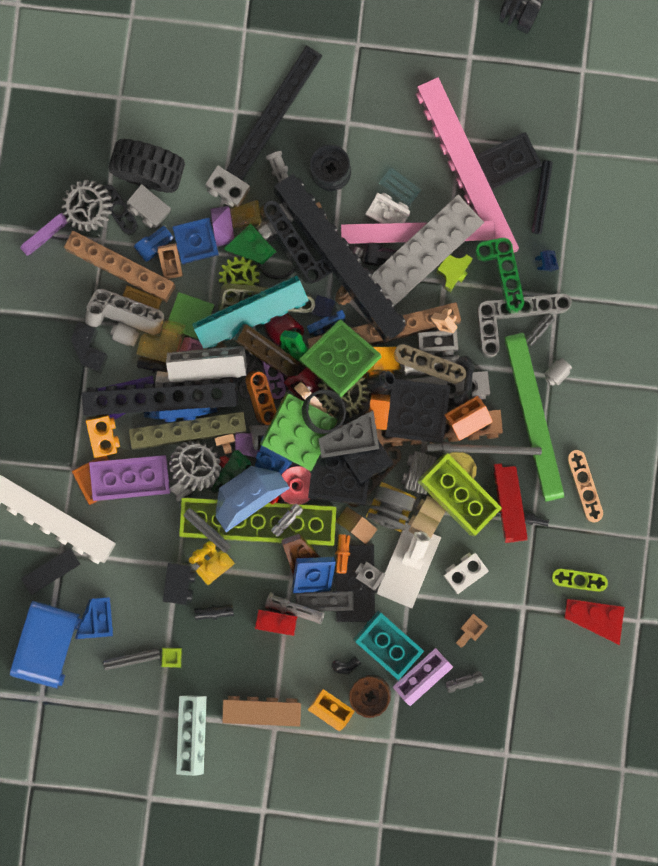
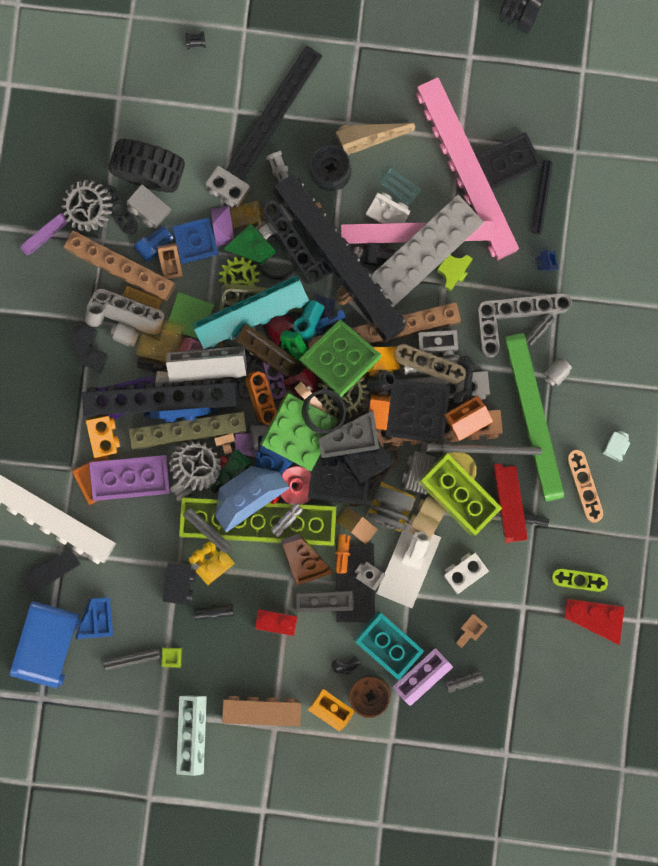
(200, 40): none -> black bush
(286, 606): light grey pin -> none
(309, 319): none -> teal piece
(313, 574): blue plate -> none
(364, 136): none -> tan wedge
(445, 321): light nougat tile -> none
(511, 275): green beam -> none
(617, 445): none -> light aqua window

